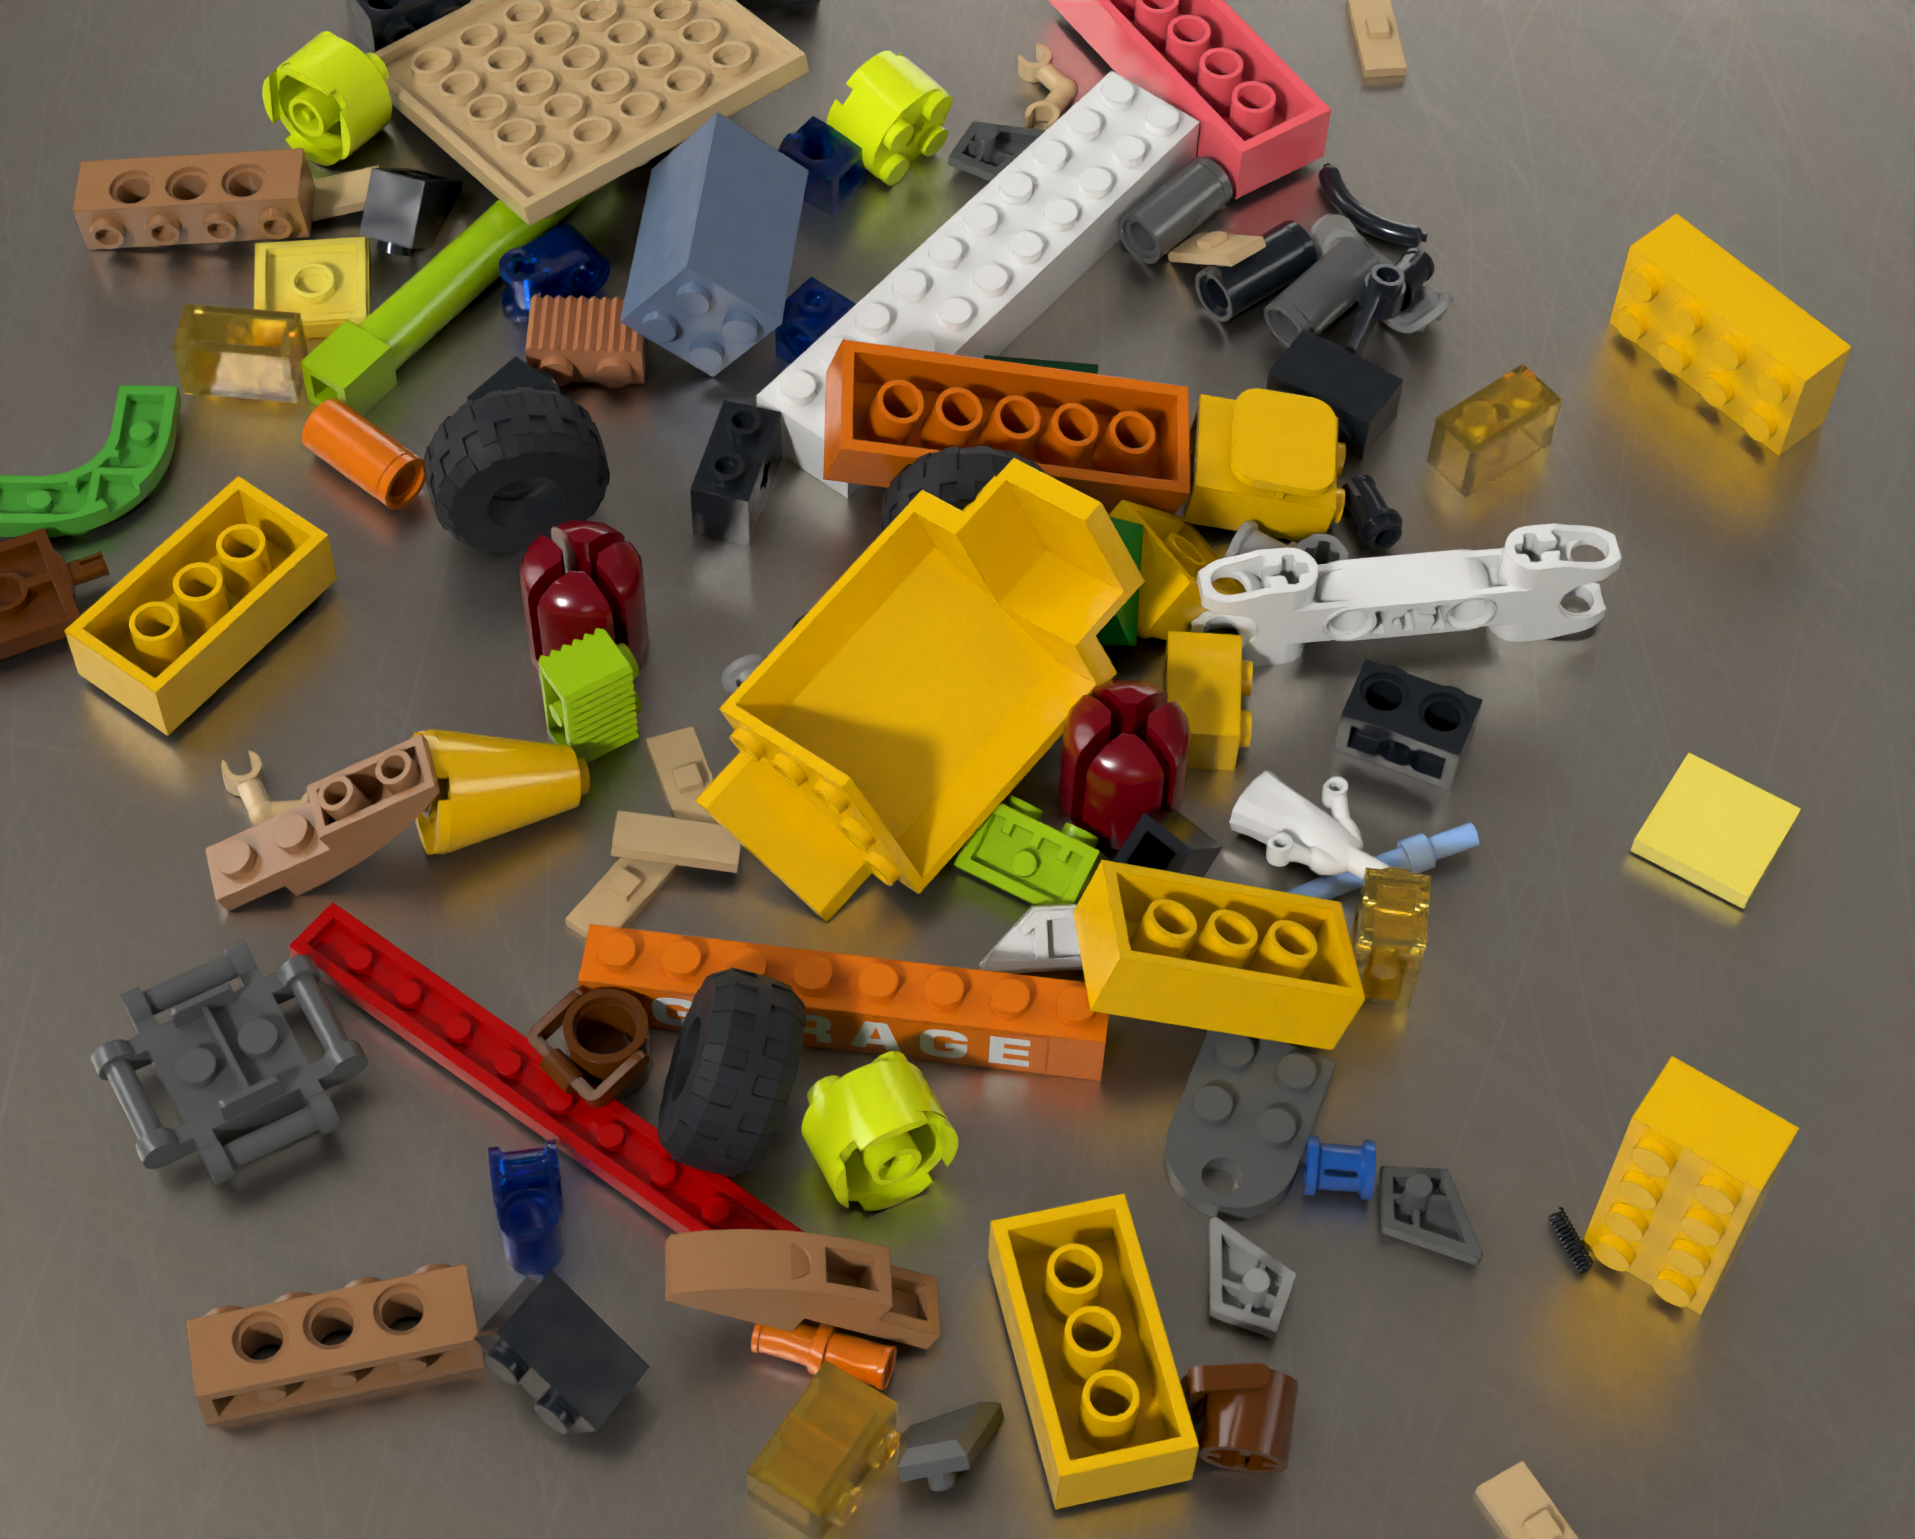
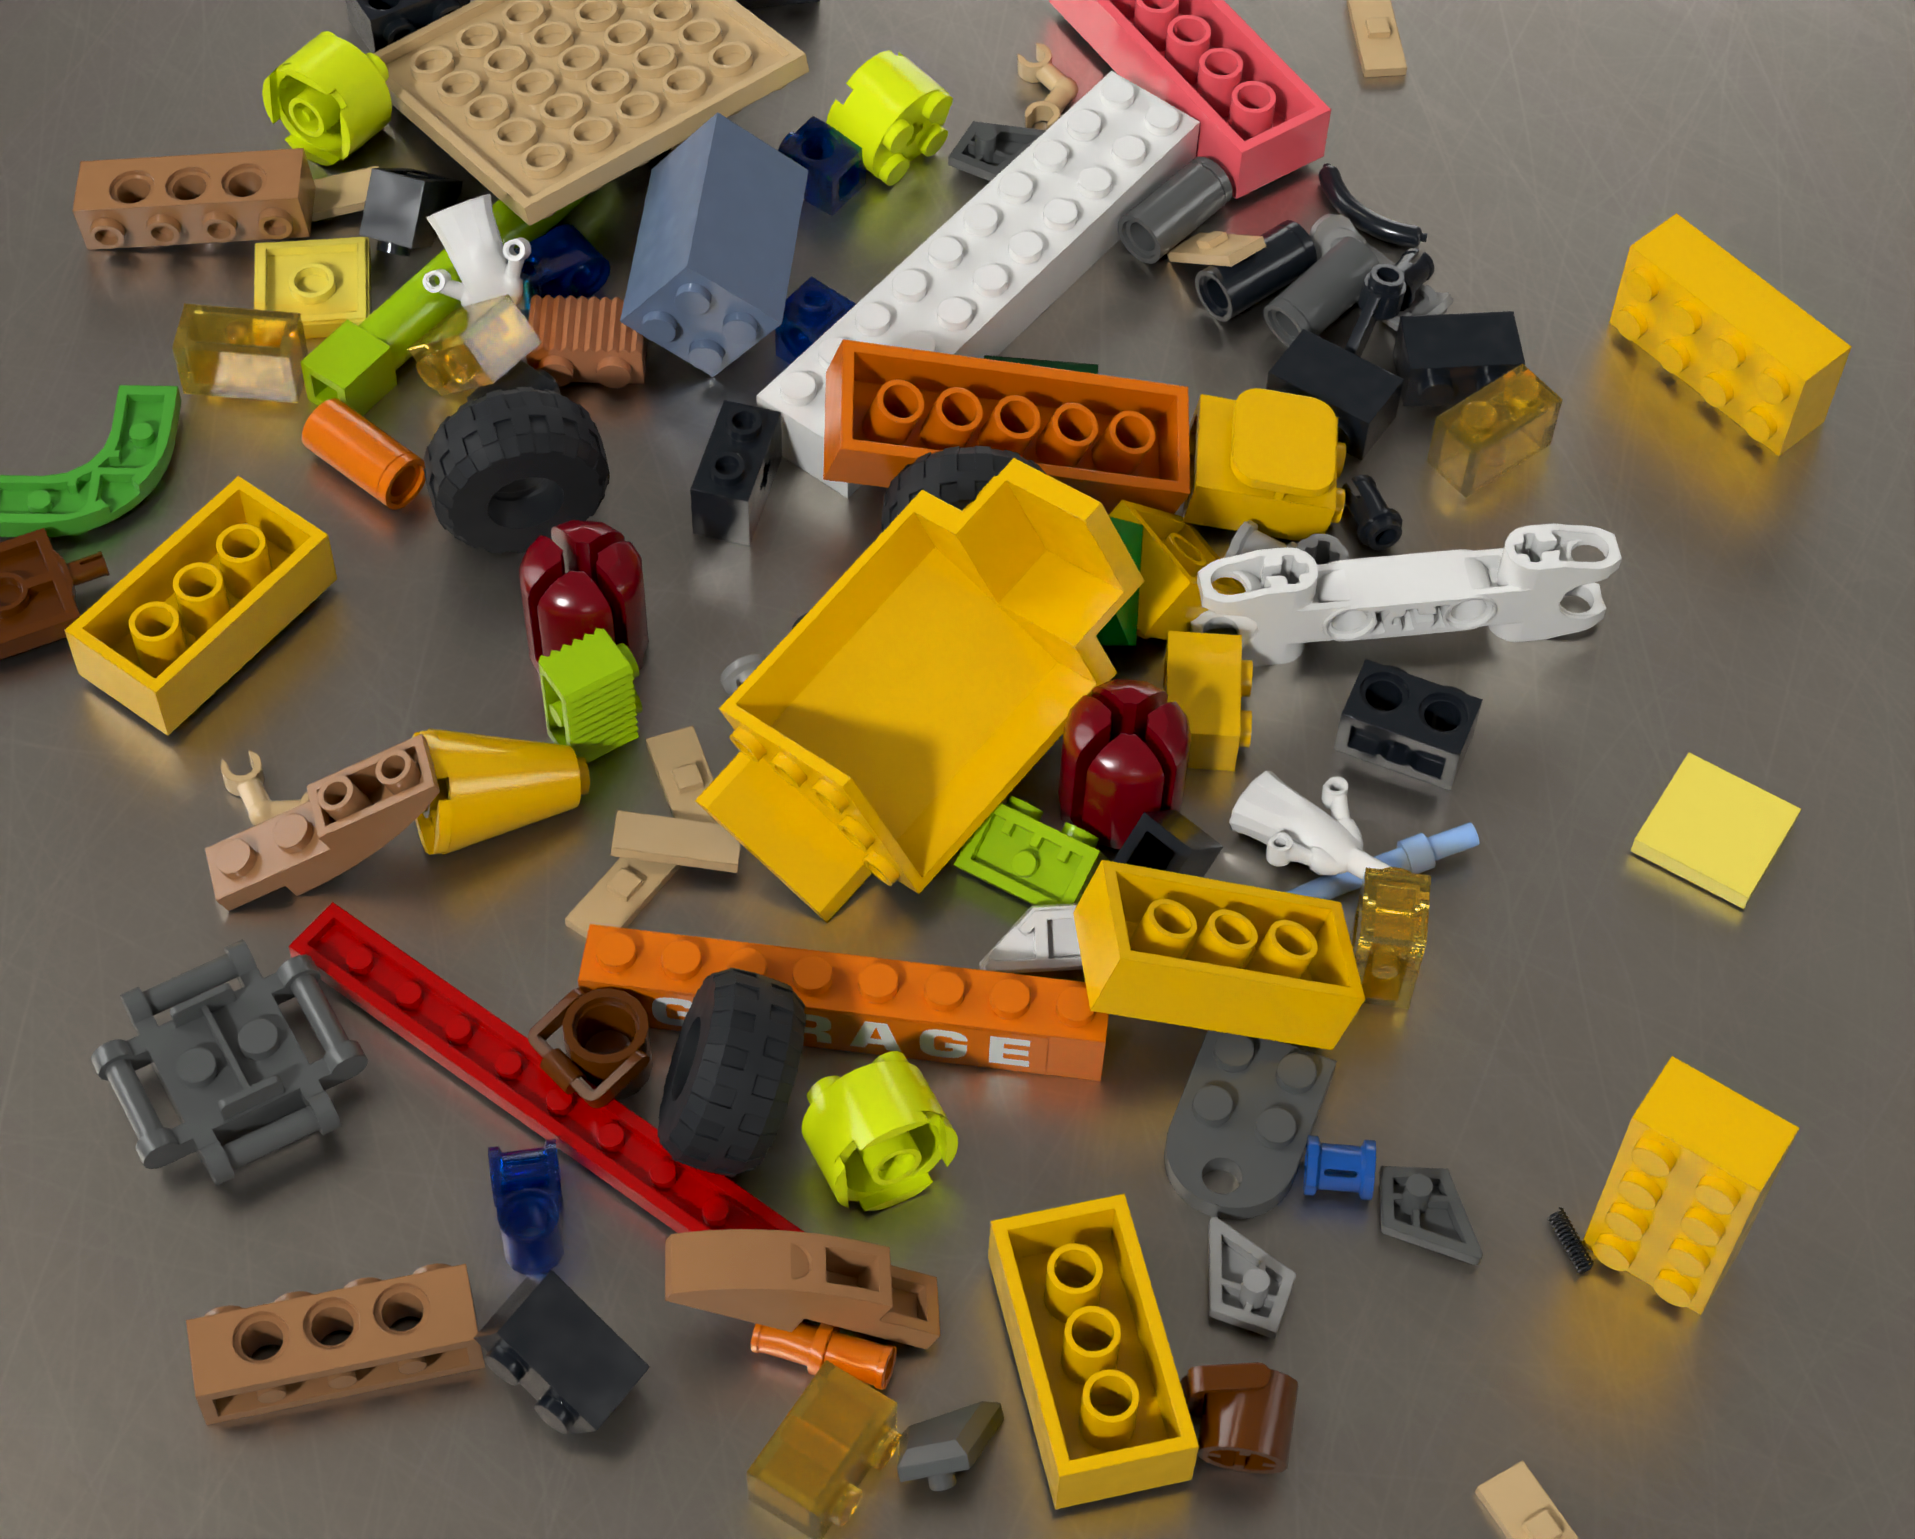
(474, 345): none -> clear yellow brick
(477, 254): none -> white piece
(1454, 355): none -> black brick

